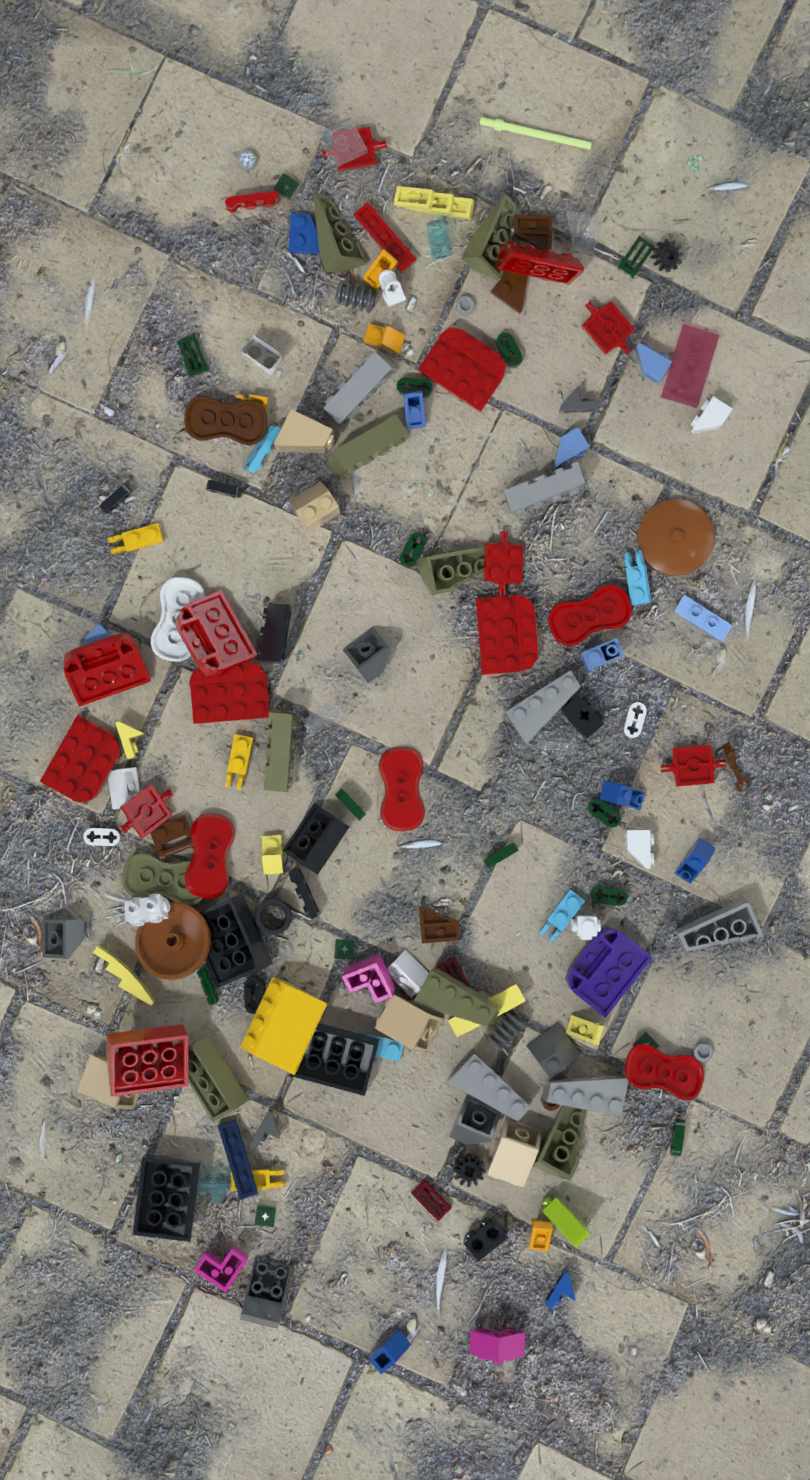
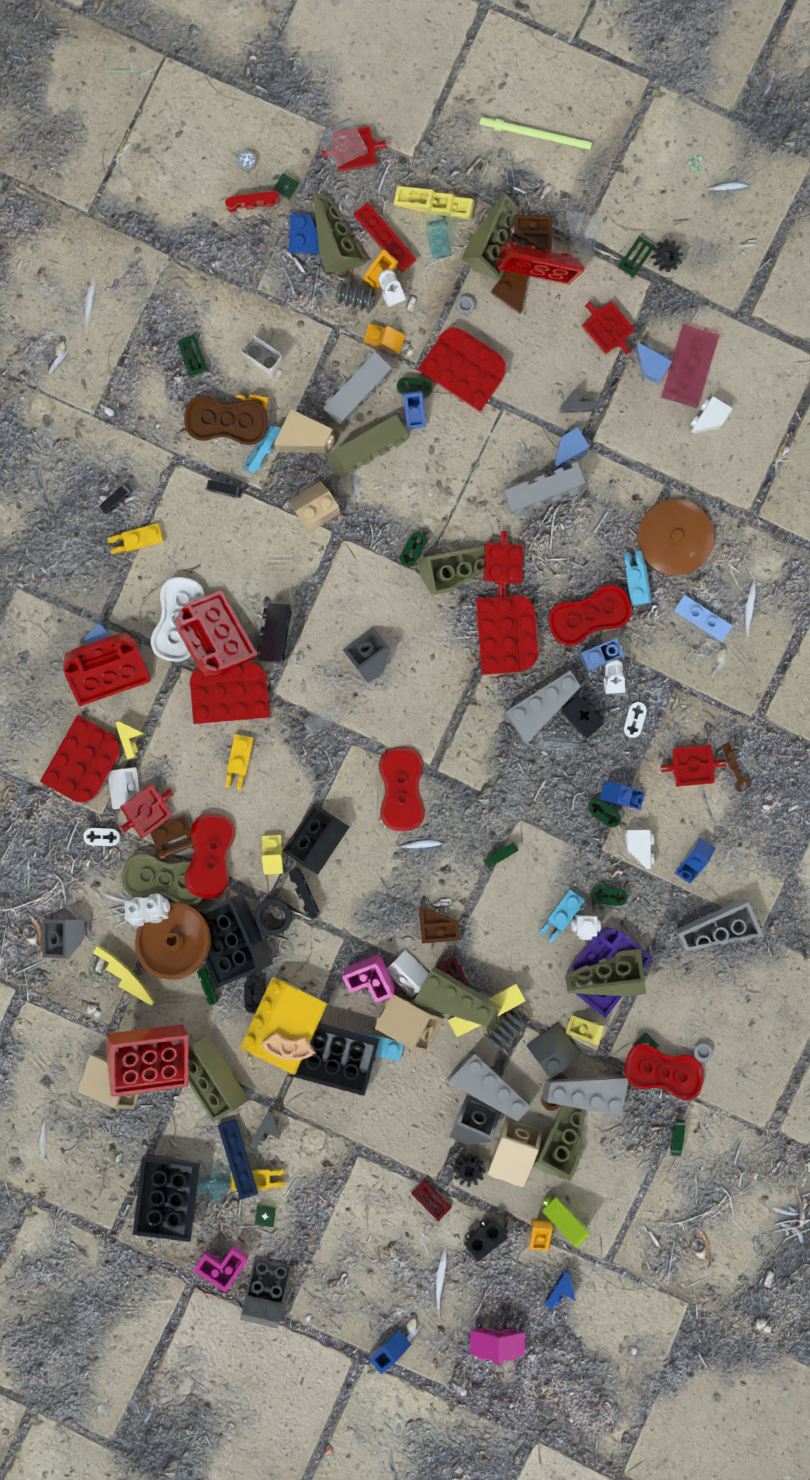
(279, 752): olive wedge -> none
(287, 1048): none -> light nougat tile
(344, 949): clear green tile -> none
(350, 804): dark green beam -> none
(512, 348): dark green beam -> none
(614, 679): none -> white piece
(615, 976): none -> olive wedge

